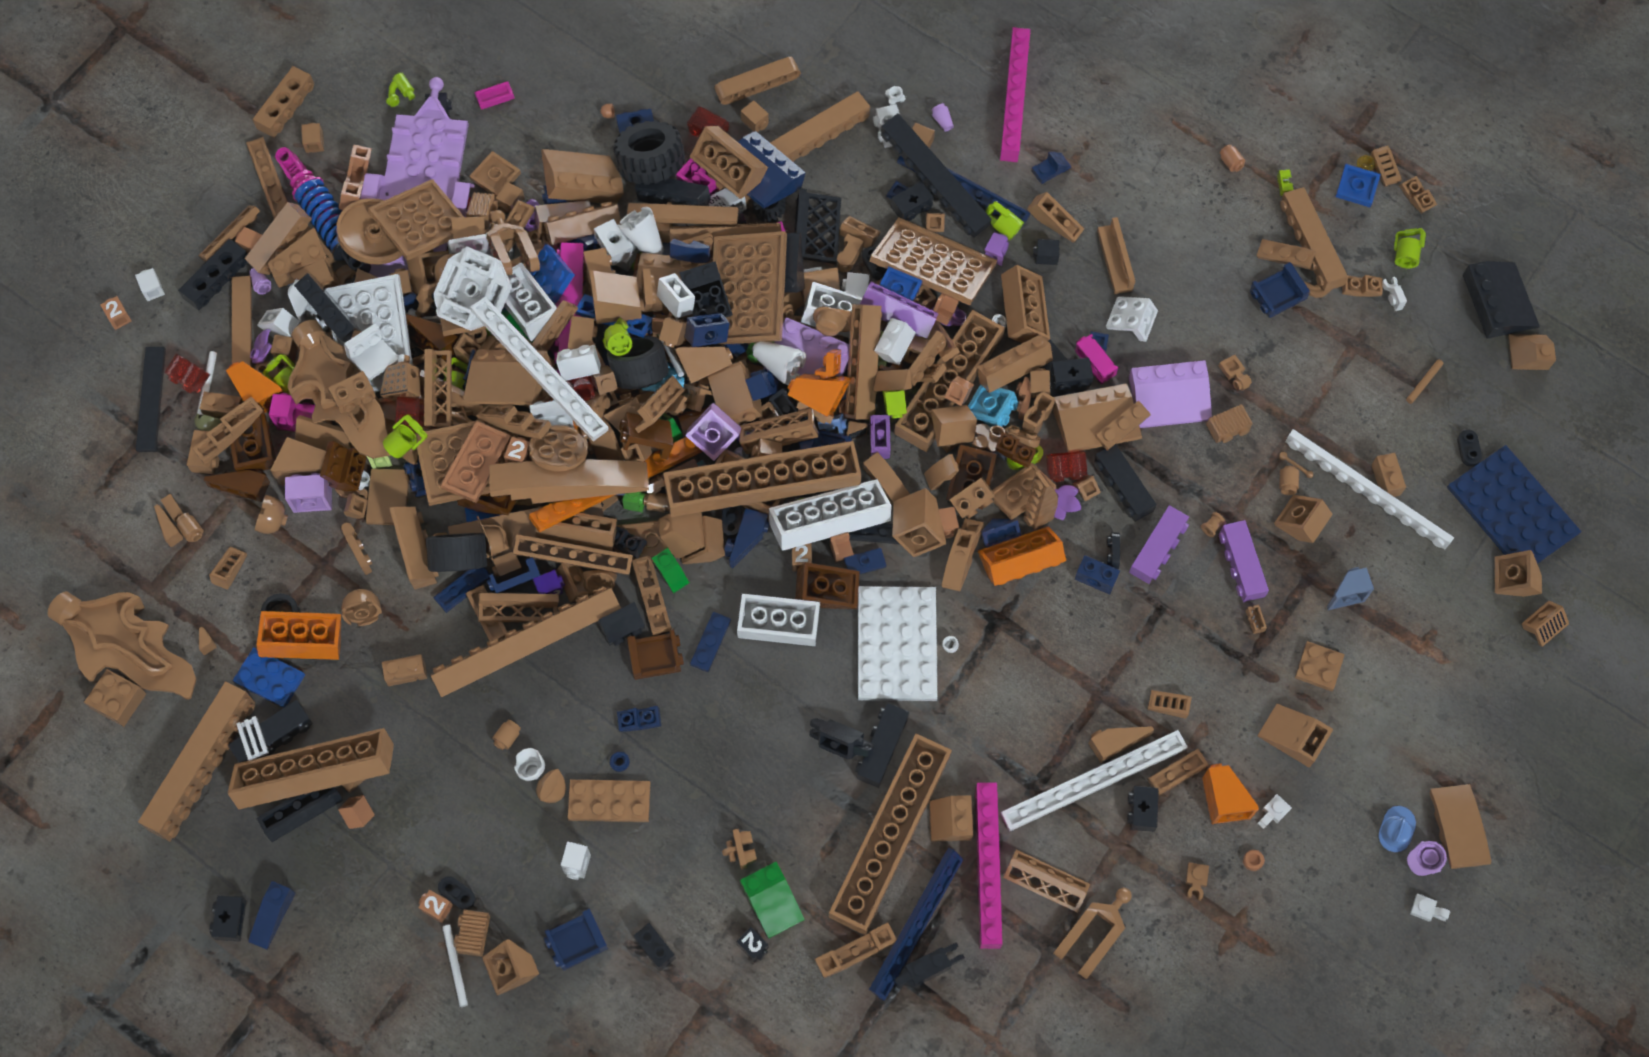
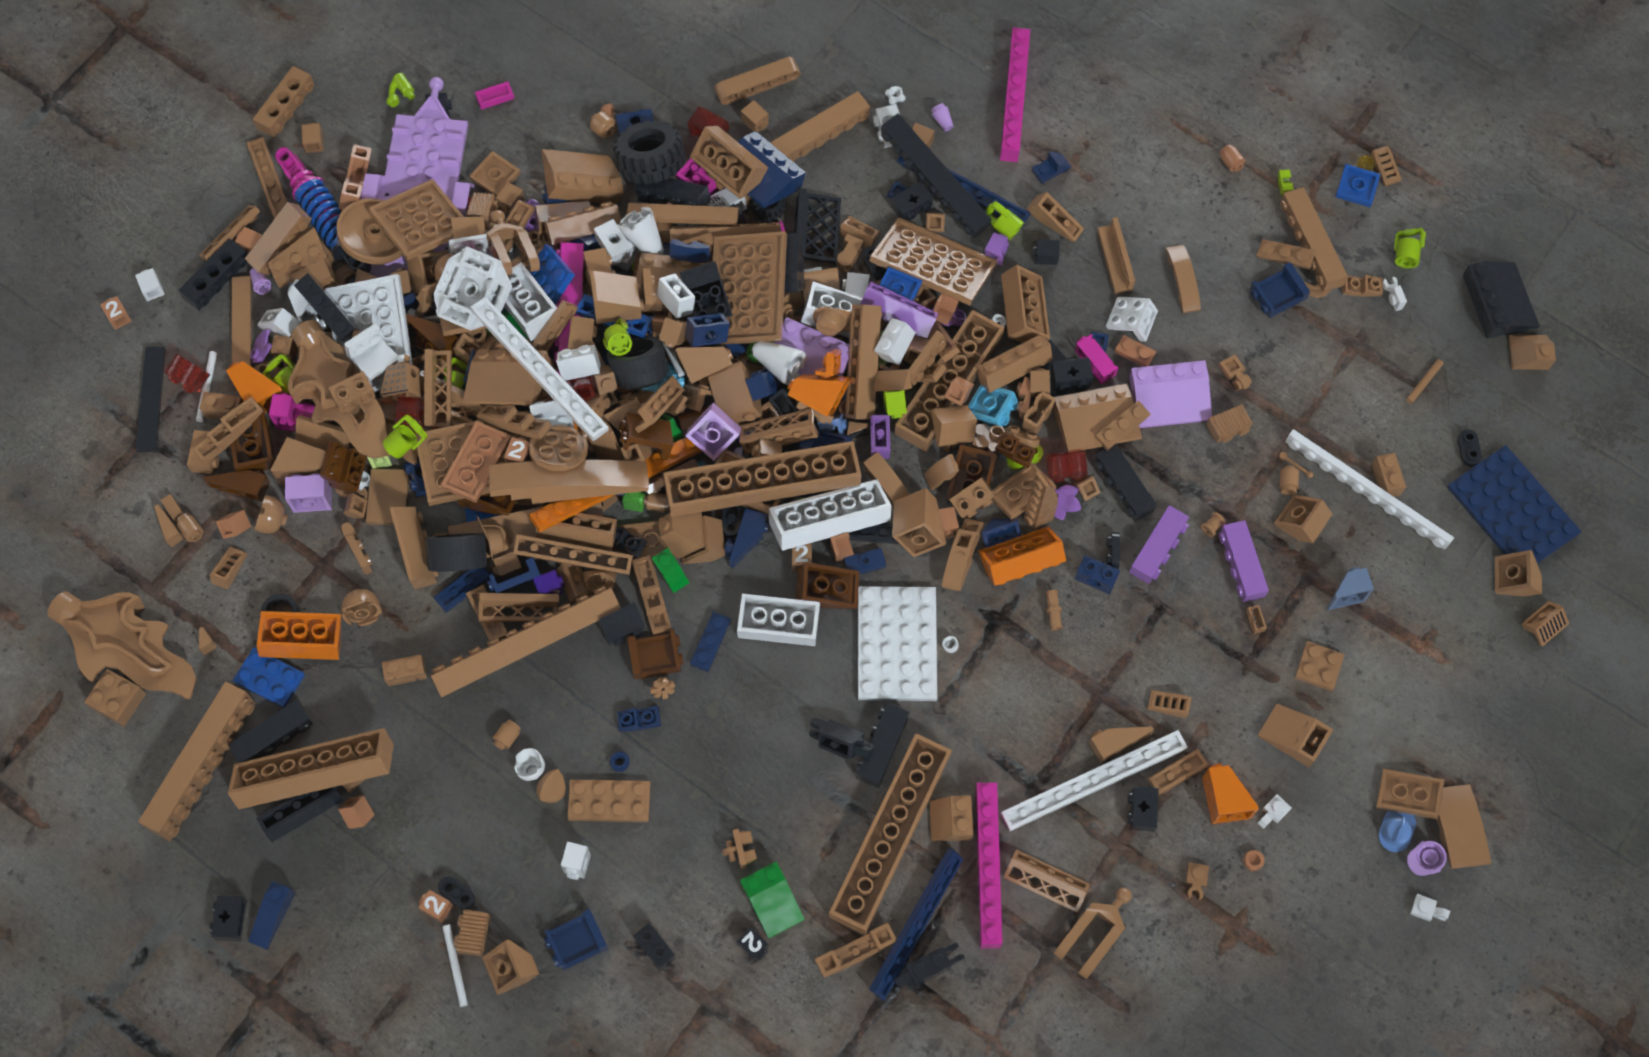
(205, 422): olive hair -> none
(233, 524): none -> nougat panel
(247, 723): white tile -> none
(603, 125): none -> medium nougat head
(662, 687): none -> medium nougat plant
(1054, 610): none -> medium nougat pin
(1135, 351): none -> nougat plate
(1184, 277): none -> medium nougat slope
(1410, 794): none -> medium nougat tile
(1416, 194): medium nougat slope -> none

